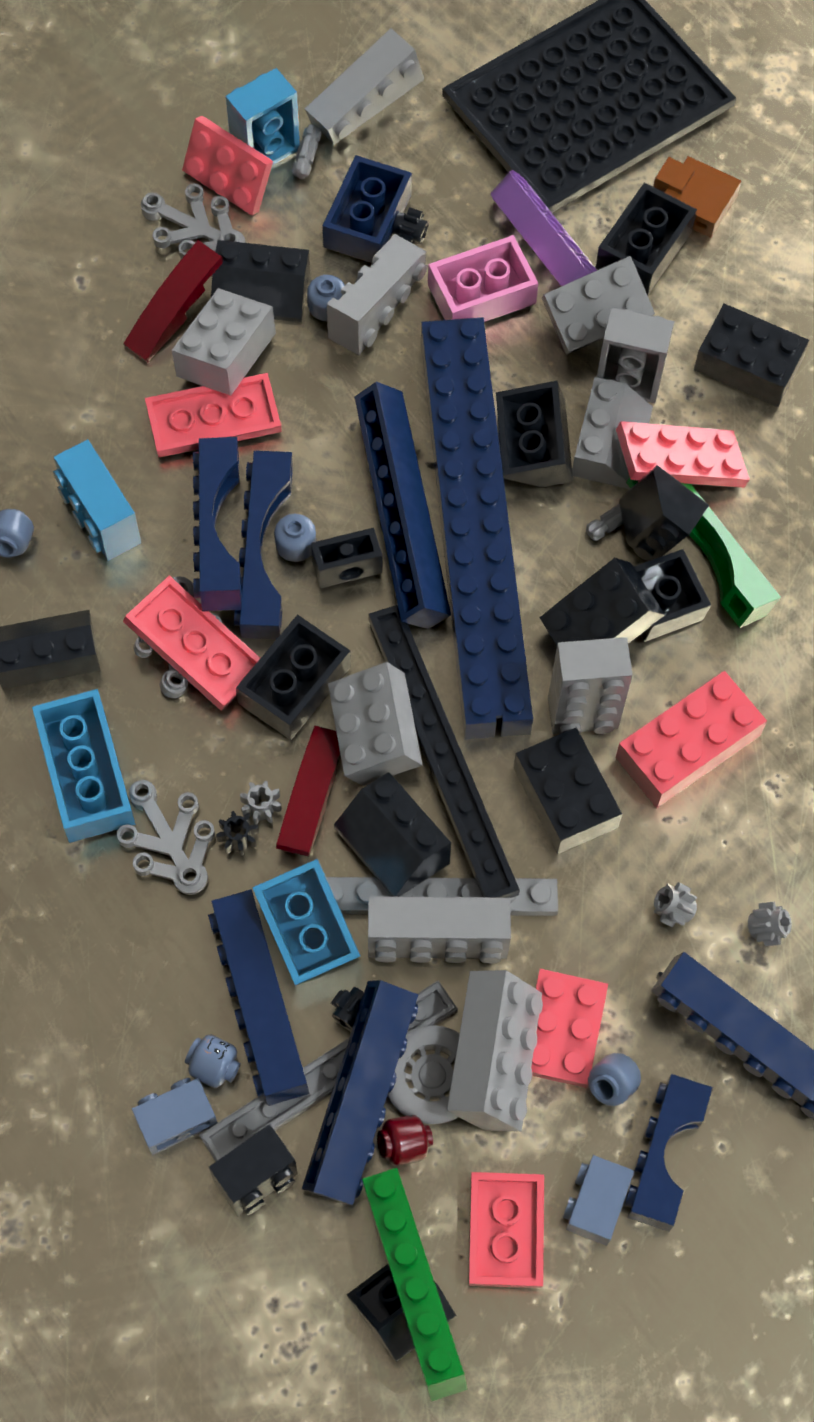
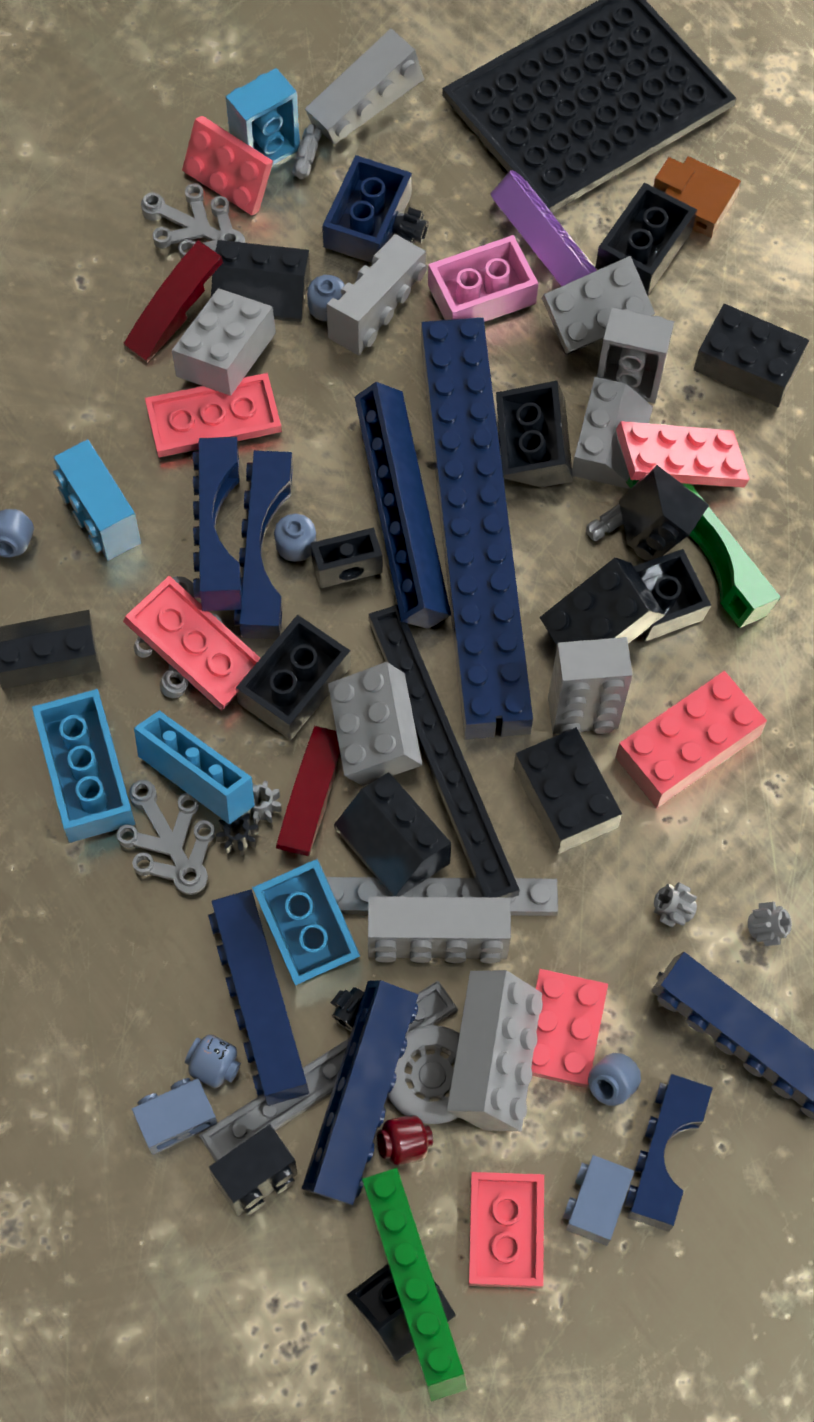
(194, 767): none -> dark azure brick

